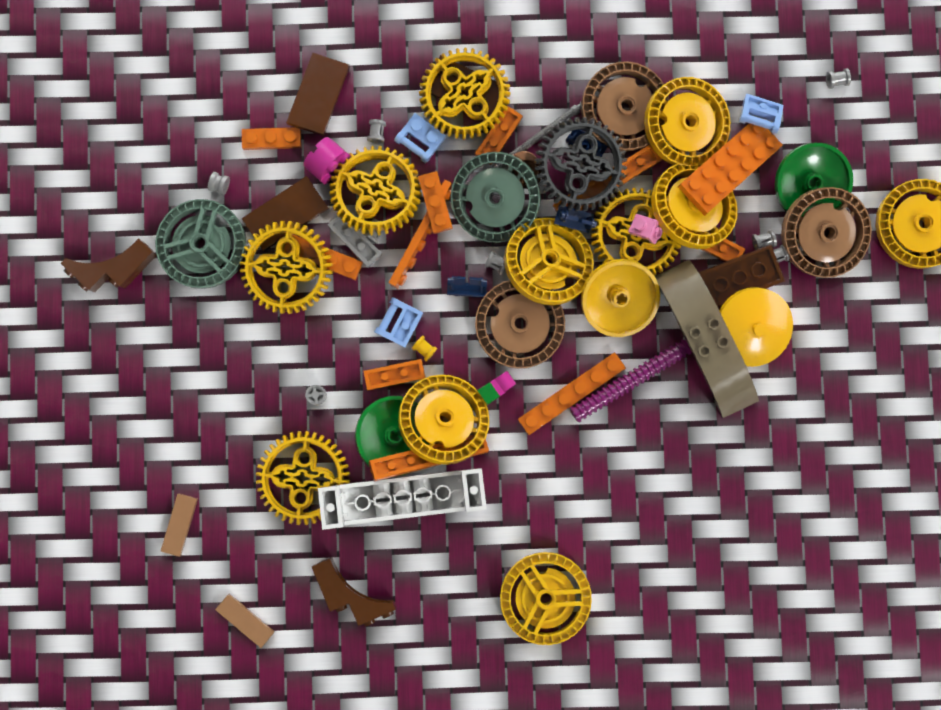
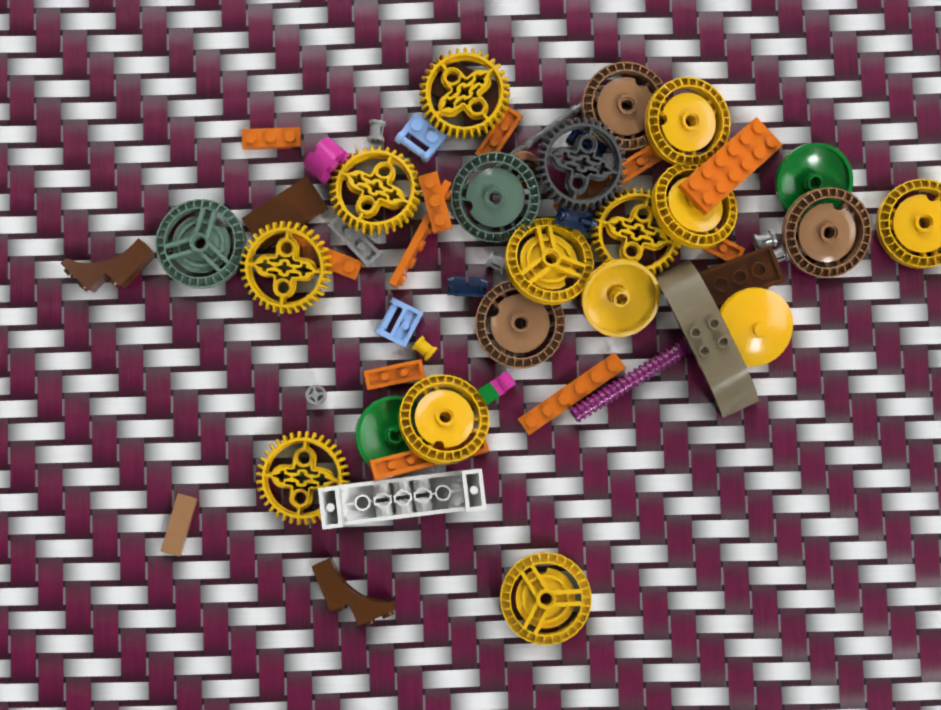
(218, 183): light grey wheel -> none
(245, 620): medium nougat tile -> none
(318, 94): reddish brown tile -> none
(645, 228): bright pink bracket -> none
(764, 109): light blue plate -> none
(838, 78): light grey bush -> none

